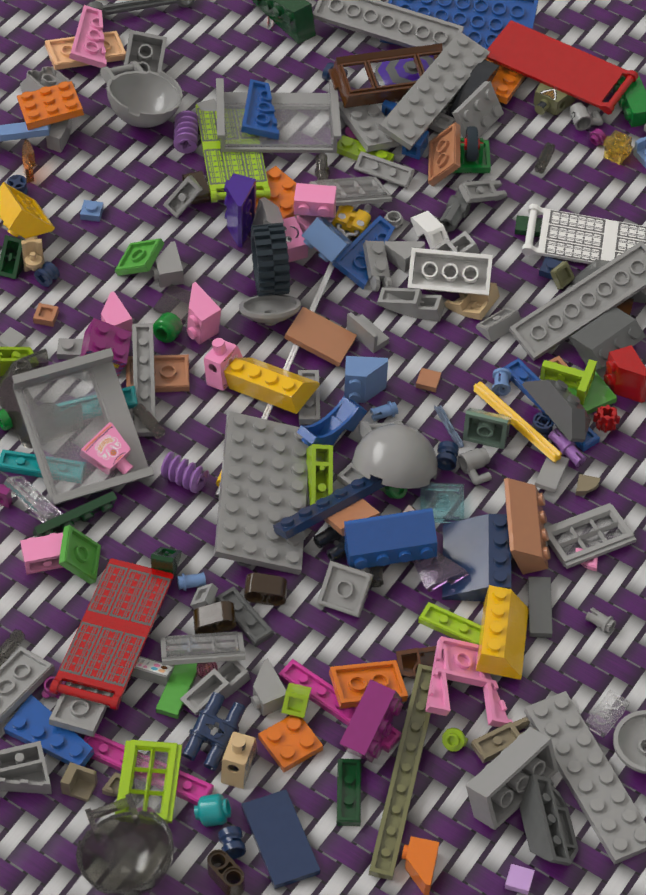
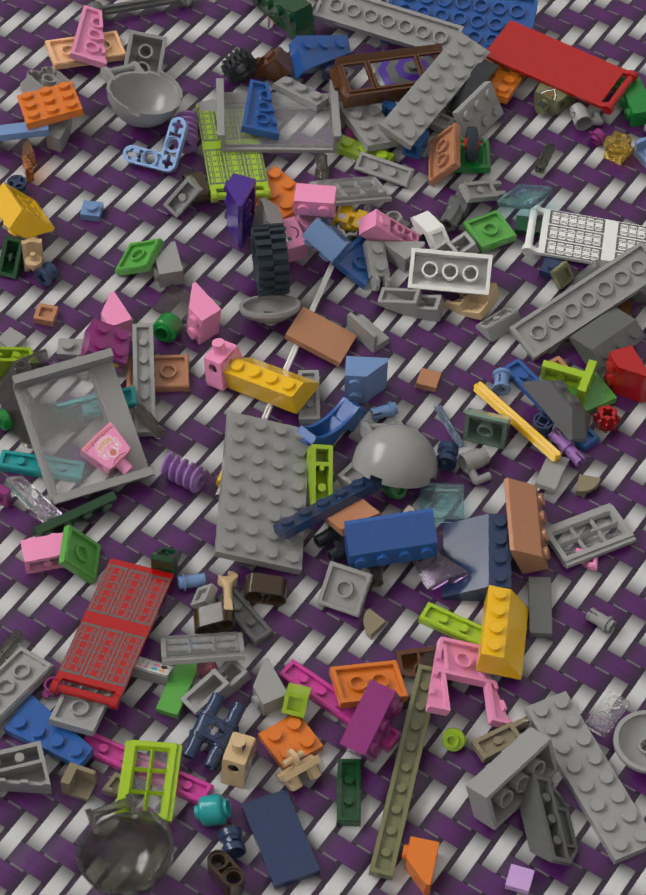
(161, 157): none -> light blue beam
(227, 584): none -> tan piece
(243, 72): none -> black tyre
(274, 65): none -> reddish brown slope
(301, 93): none -> light grey plate
(308, 765): none -> tan hips
(316, 51): none -> blue wedge
(372, 623): none -> dark tan tile
(381, 227): none -> bright pink slope
(490, 231): none -> bright green plate
(524, 196): none -> clear light blue plate

